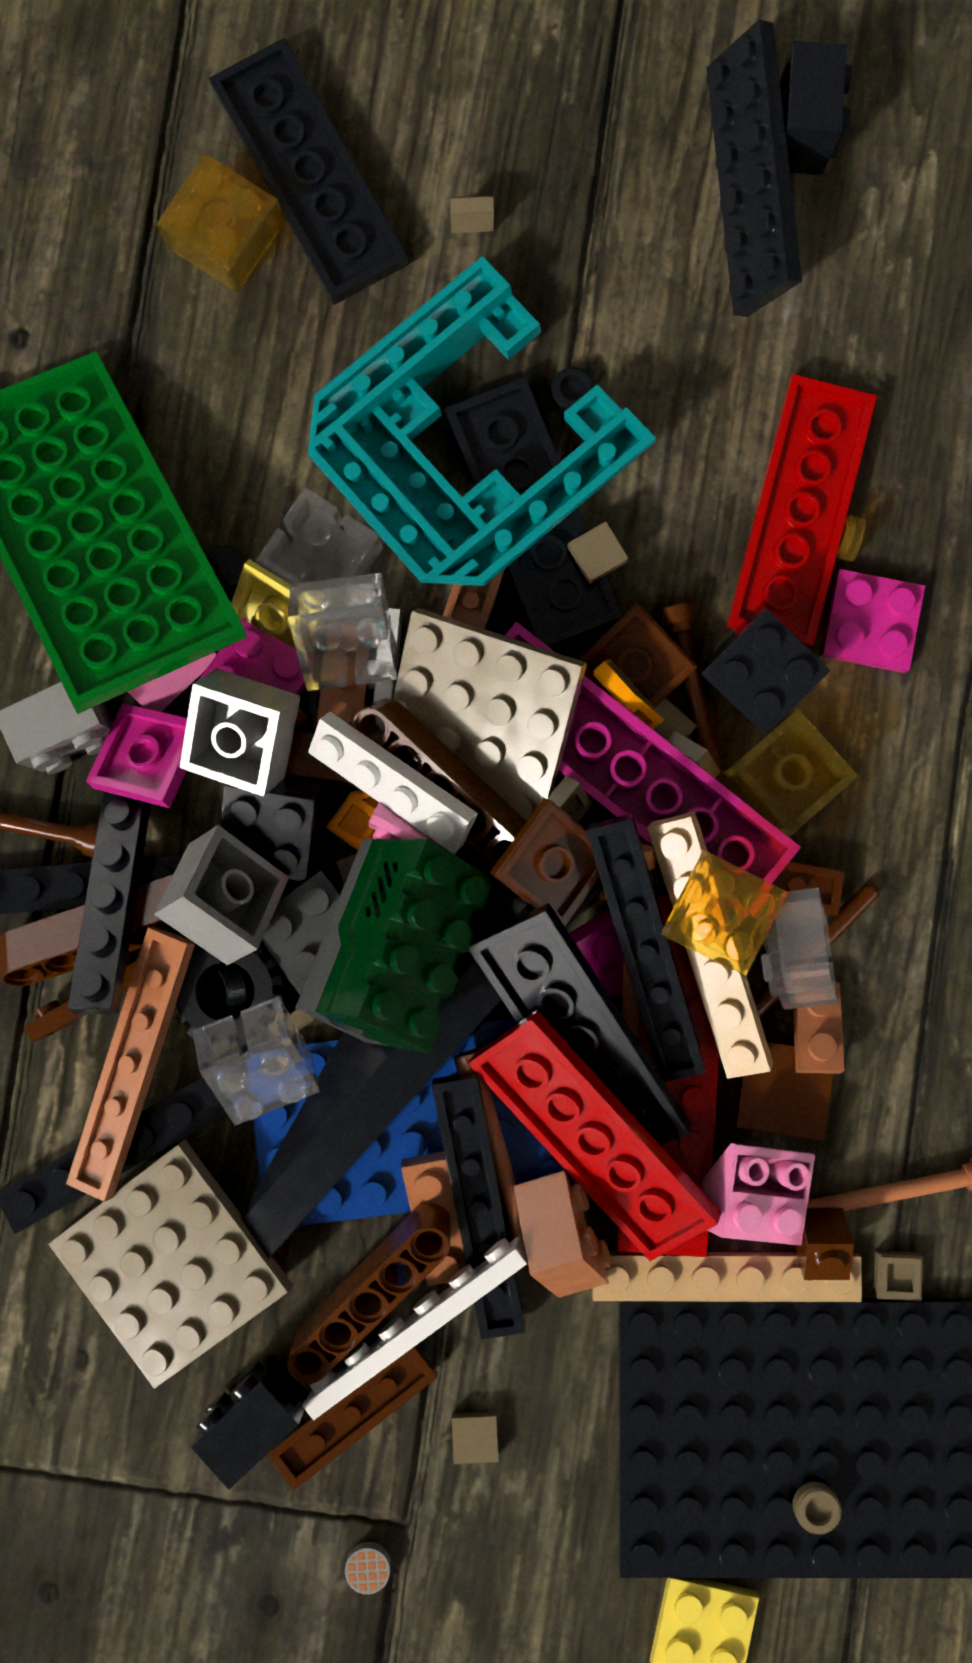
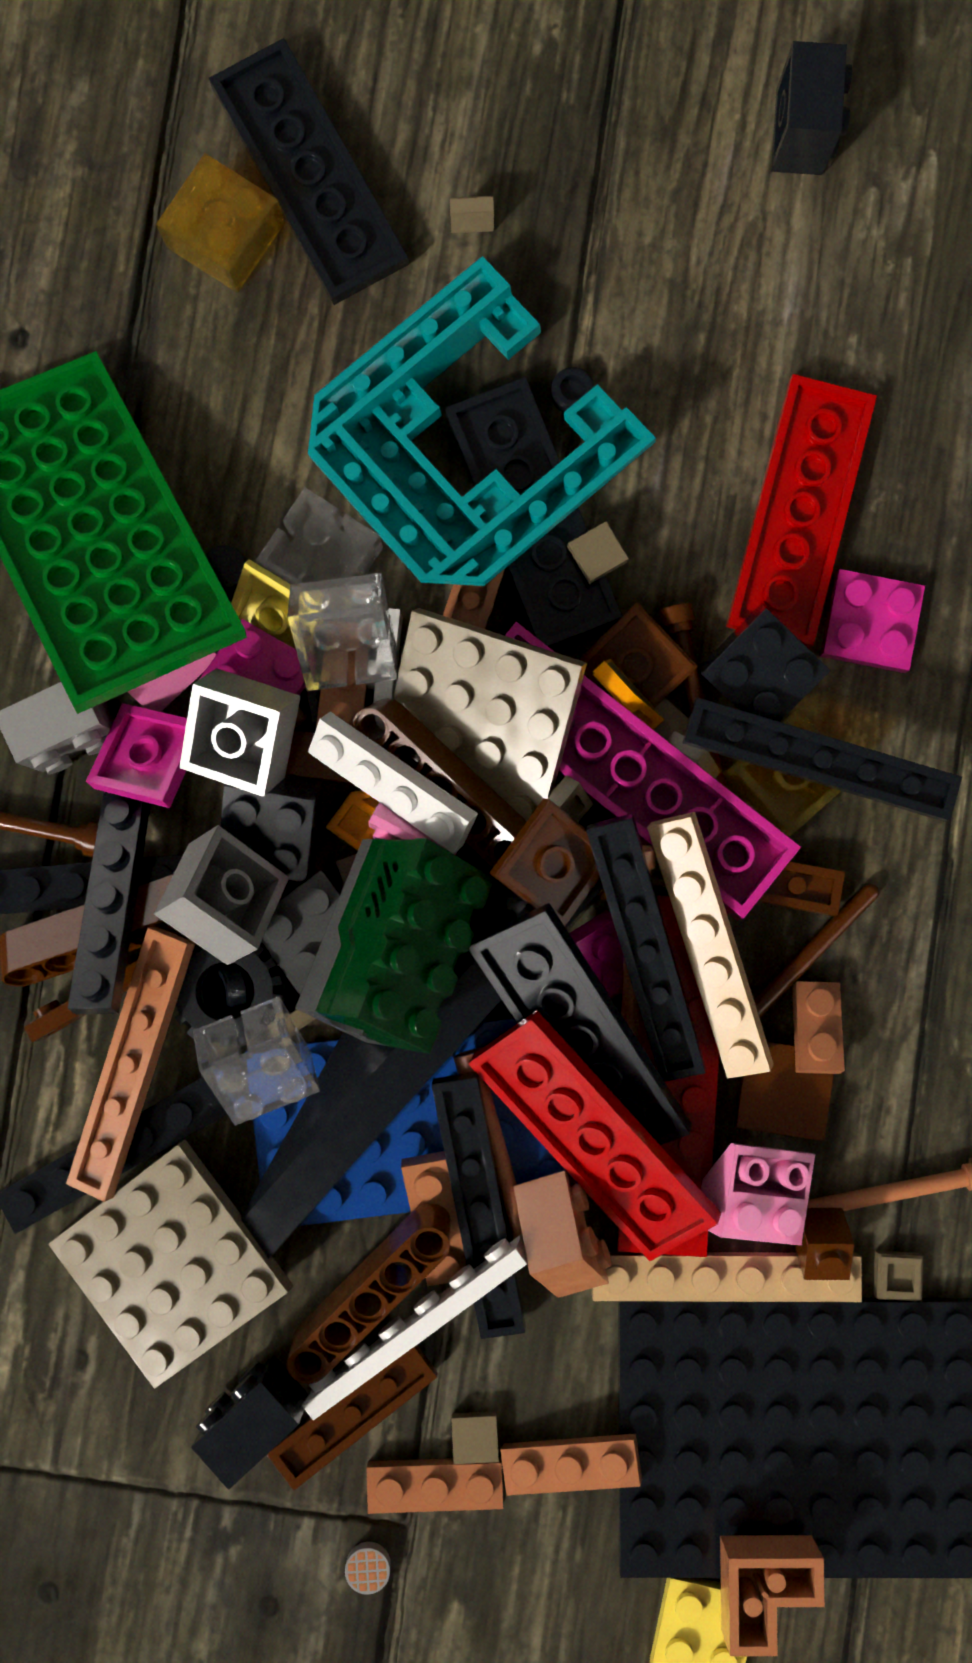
(433, 1486): none -> nougat plate
(571, 1464): none -> nougat plate
(724, 912): clear yellow plate -> none
(753, 170): black plate -> none
(757, 1579): none -> nougat brick
(800, 952): clear piece -> none
(817, 1508): dark tan tile -> none
(822, 760): none -> black plate
(851, 538): clear yellow tile -> none

